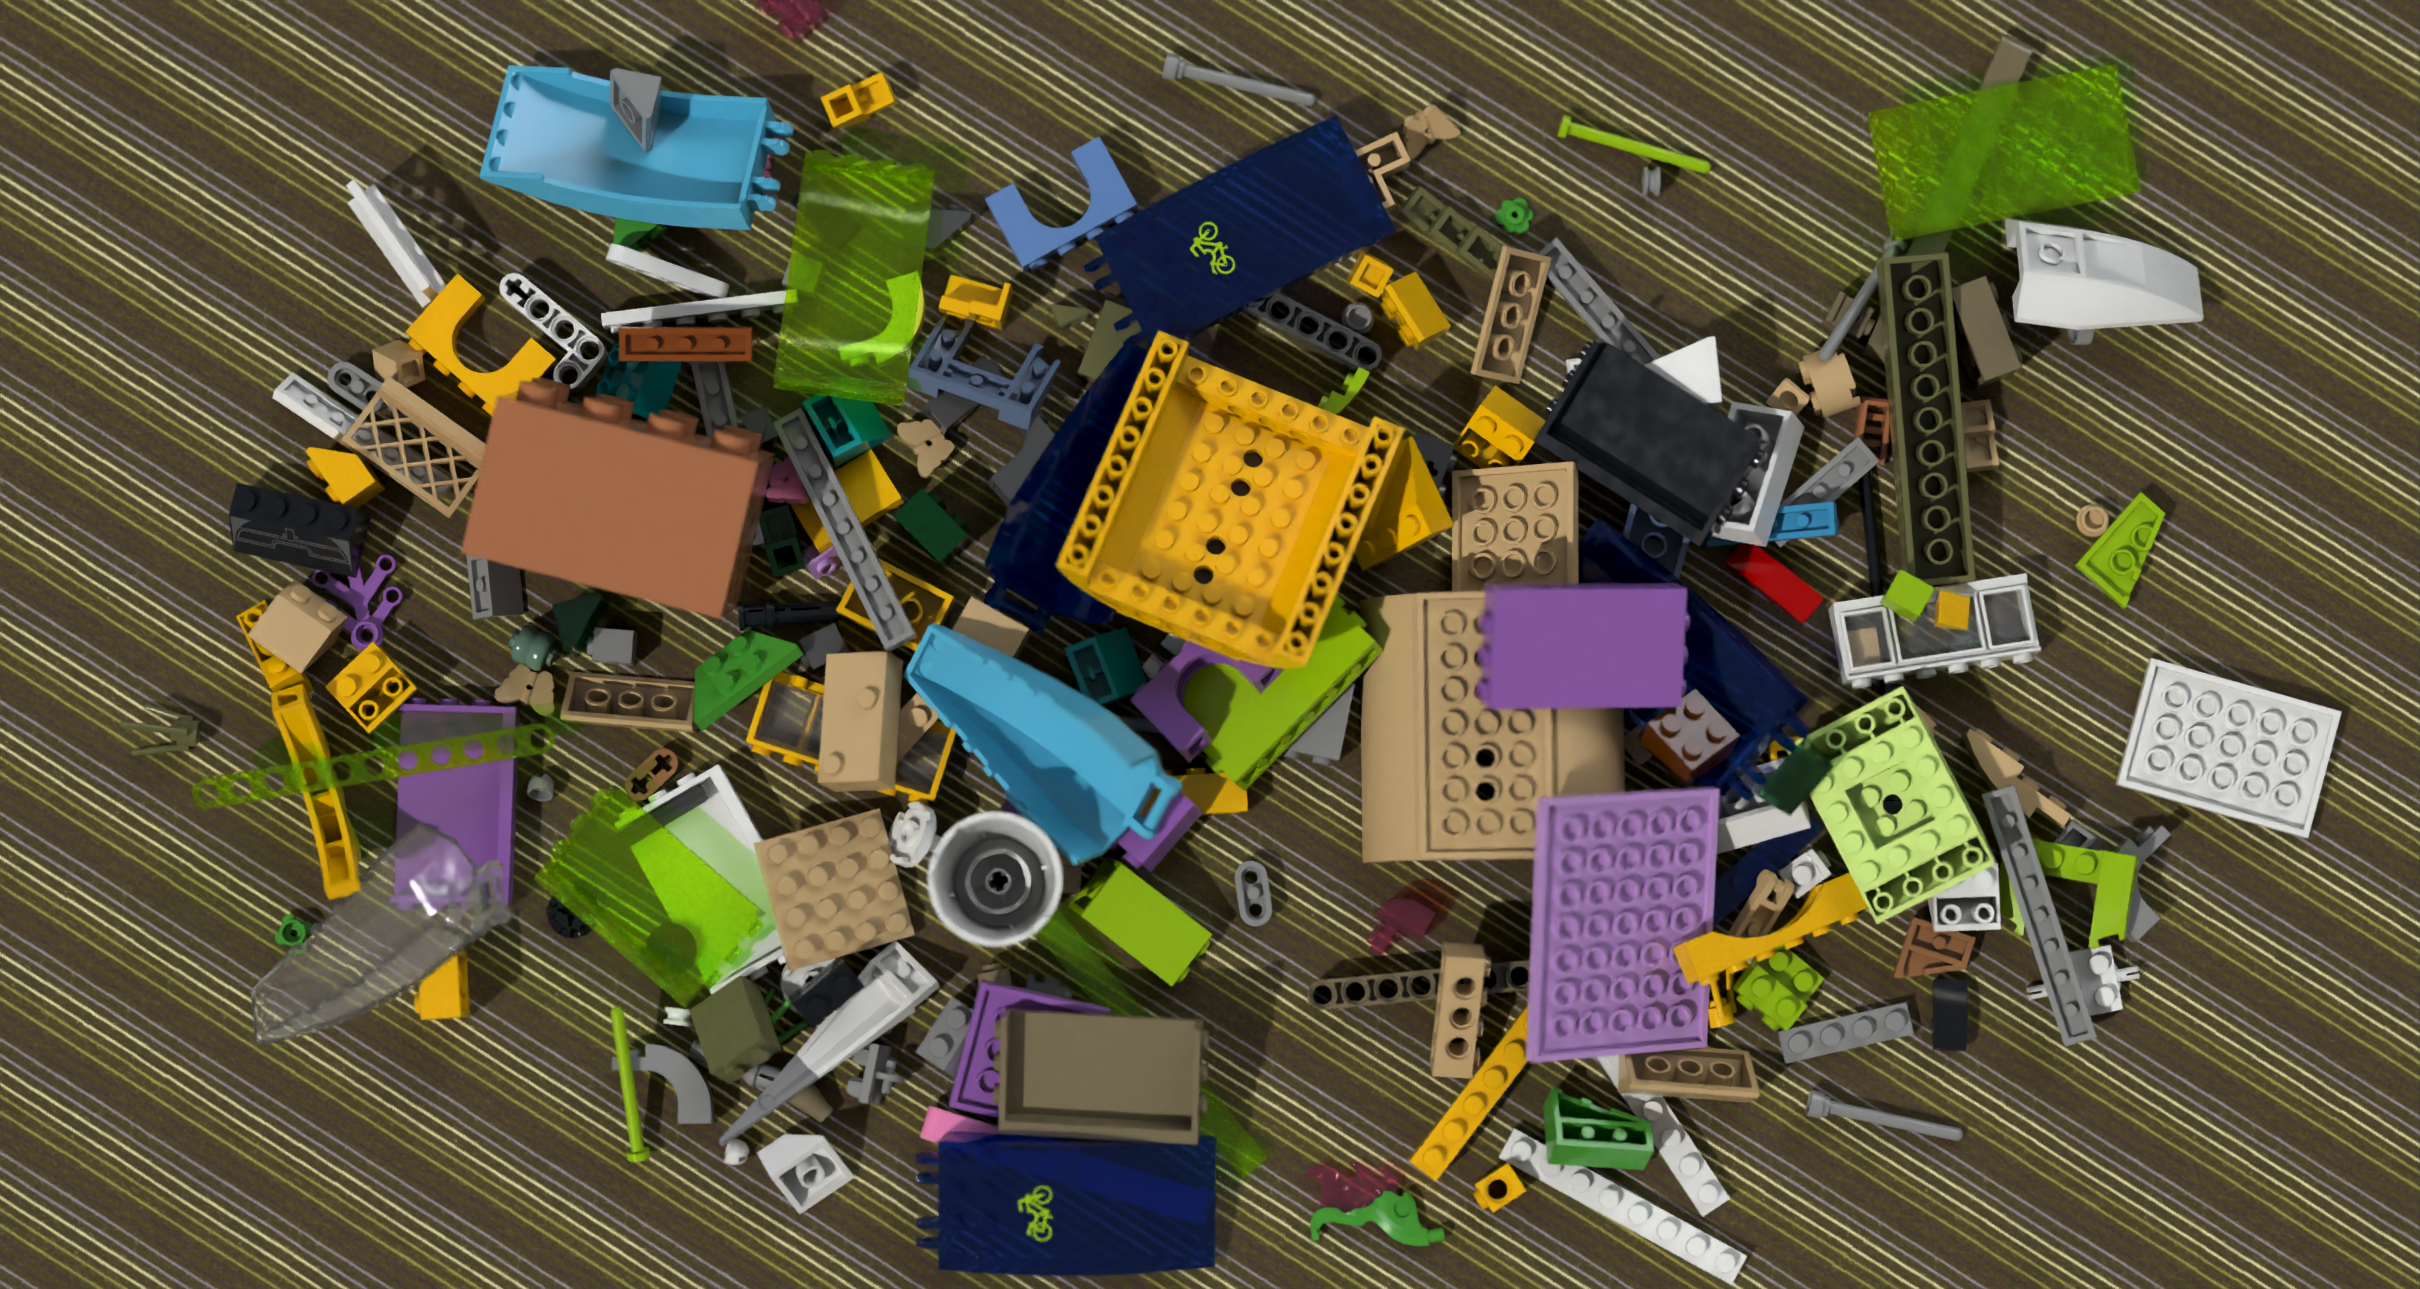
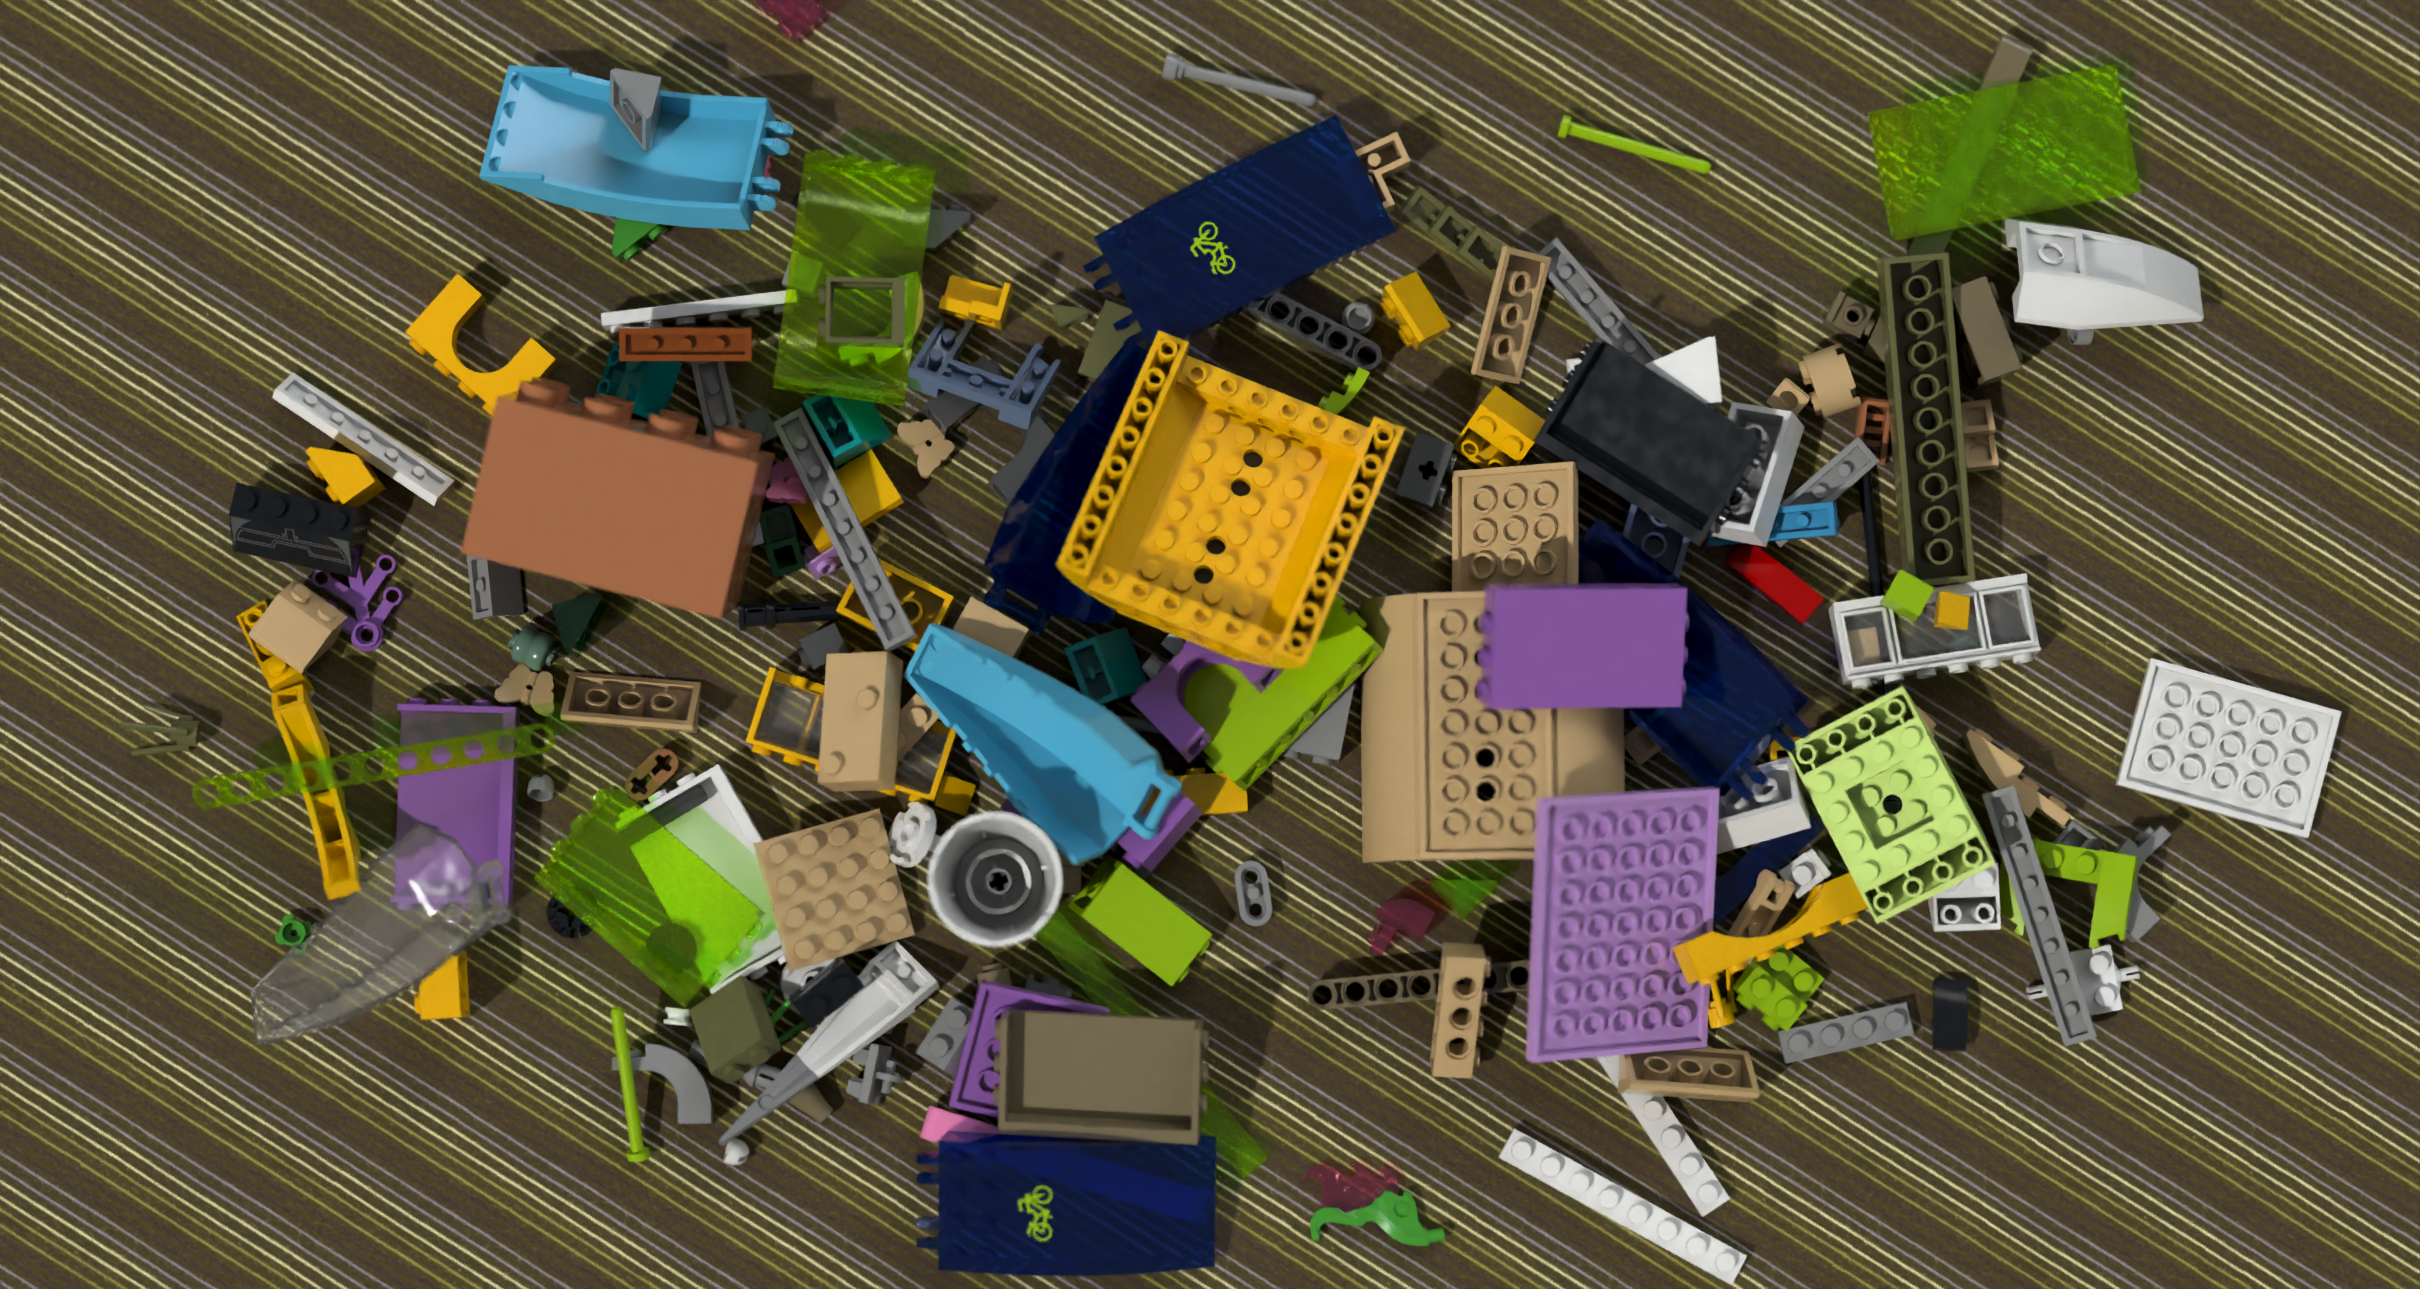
(359, 387): light grey plate -> none
(372, 687): yellow slope -> none
(396, 243): white fence -> none
(399, 362): tan panel -> none
(429, 421): tan fence -> none
(550, 325): white beam -> none
(613, 646): light grey brick -> none
(667, 272): white beam -> none
(738, 672): bright green wing -> none
(804, 1168): white slope -> none
(826, 298): none -> olive window
(858, 101): yellow brick -> none
(932, 527): dark green piece -> none
(954, 795): none -> yellow slope
(1035, 242): medium blue arch -> none
(1370, 274): yellow brick -> none
(1404, 511): yellow slope -> none
(1425, 127): tan animal -> none
(1462, 895): none -> clear neon green slope
(1474, 1101): yellow arch -> none
(1511, 224): bright green plant -> none
(1513, 1188): yellow brick -> none
(1594, 1136): bright green wedge -> none
(1651, 181): light grey bush -> none
(1689, 738): brick -> none
(1795, 777): clear green slope -> none
(1821, 1105): light grey piece -> none
(1893, 249): light grey bar -> none
(1931, 951): medium nougat wing -> none
(2092, 520): tan plate -> none
(2120, 551): lime wing -> none

